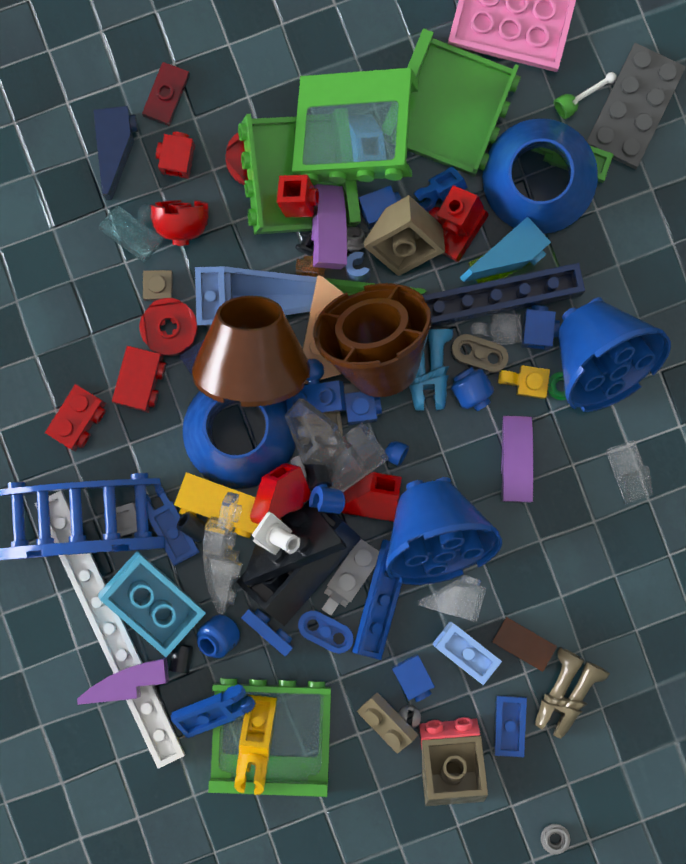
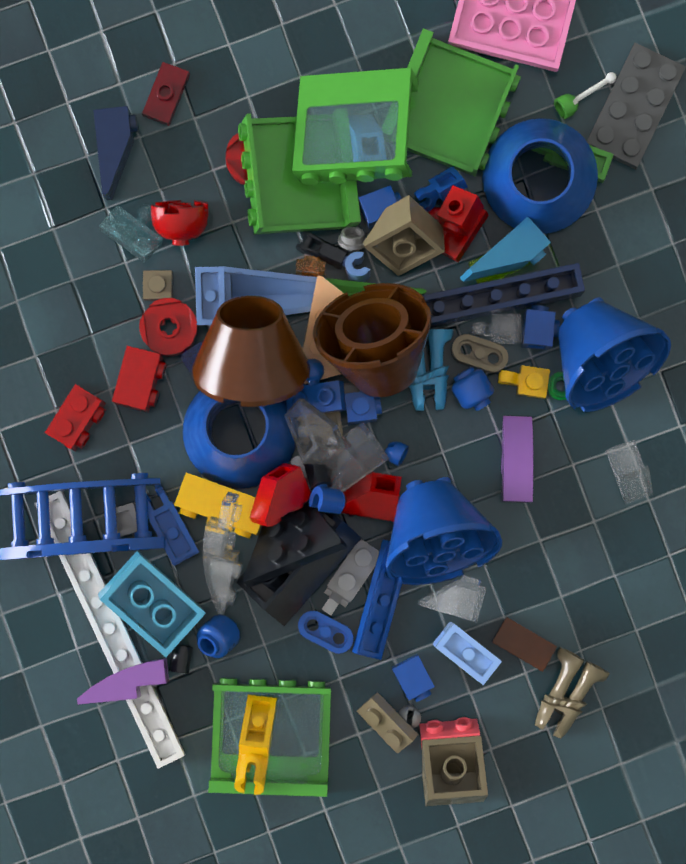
(175, 155): red brick -> none
(192, 526): black hinge -> none
(213, 711): blue hinge -> none
(259, 622): blue plate -> none
(274, 534): white bracket -> none
(297, 196): red brick -> none
(329, 228): medium lavender slope -> none
(510, 726): blue plate -> none
(559, 847): light grey plate -> none

